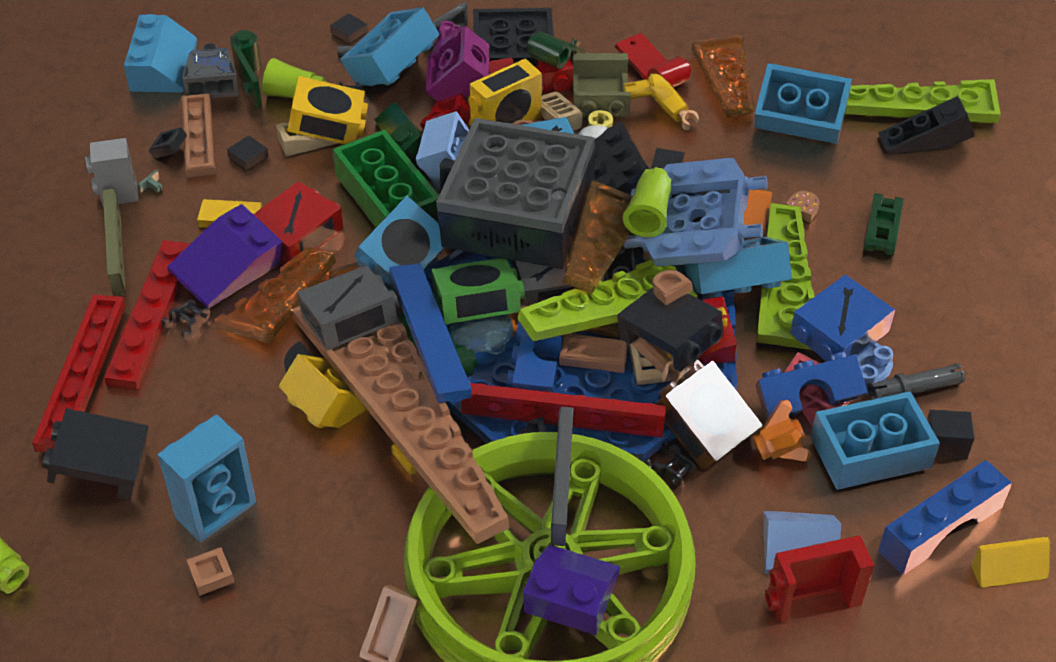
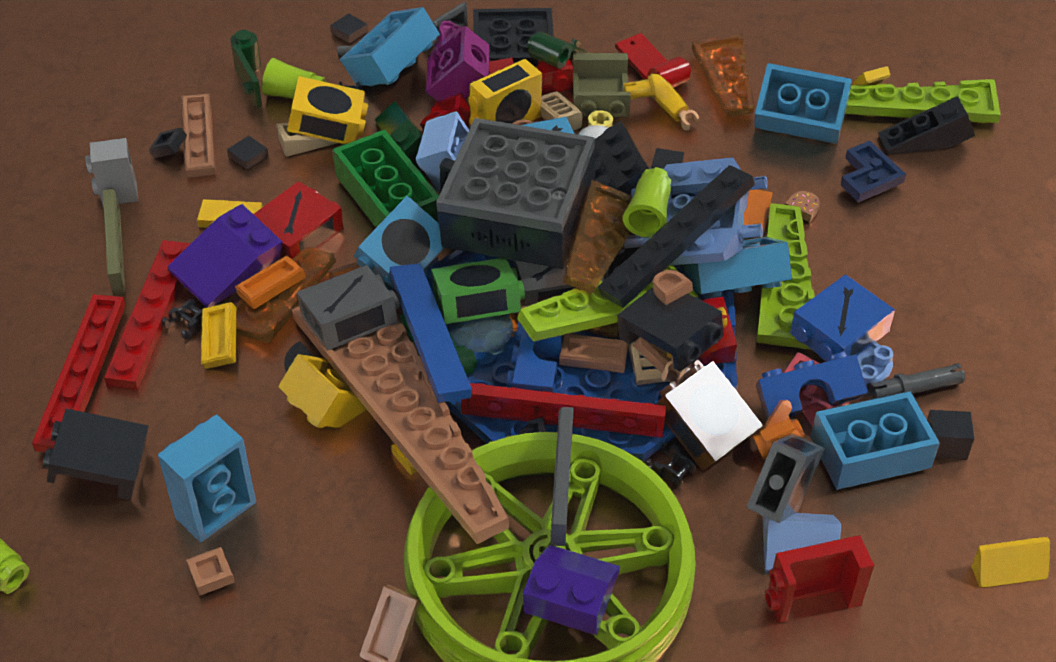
(151, 182): sand green piece -> none
(158, 55): dark azure slope -> none
(210, 73): dark grey torso -> none
(218, 335): none -> yellow tile
(270, 282): none -> orange tile
(676, 236): none -> black plate
(785, 477): none -> dark grey brick
(873, 77): none -> yellow tile
(873, 174): none -> dark blue plate
(884, 222): dark green plate -> none
(921, 529): blue arch -> none

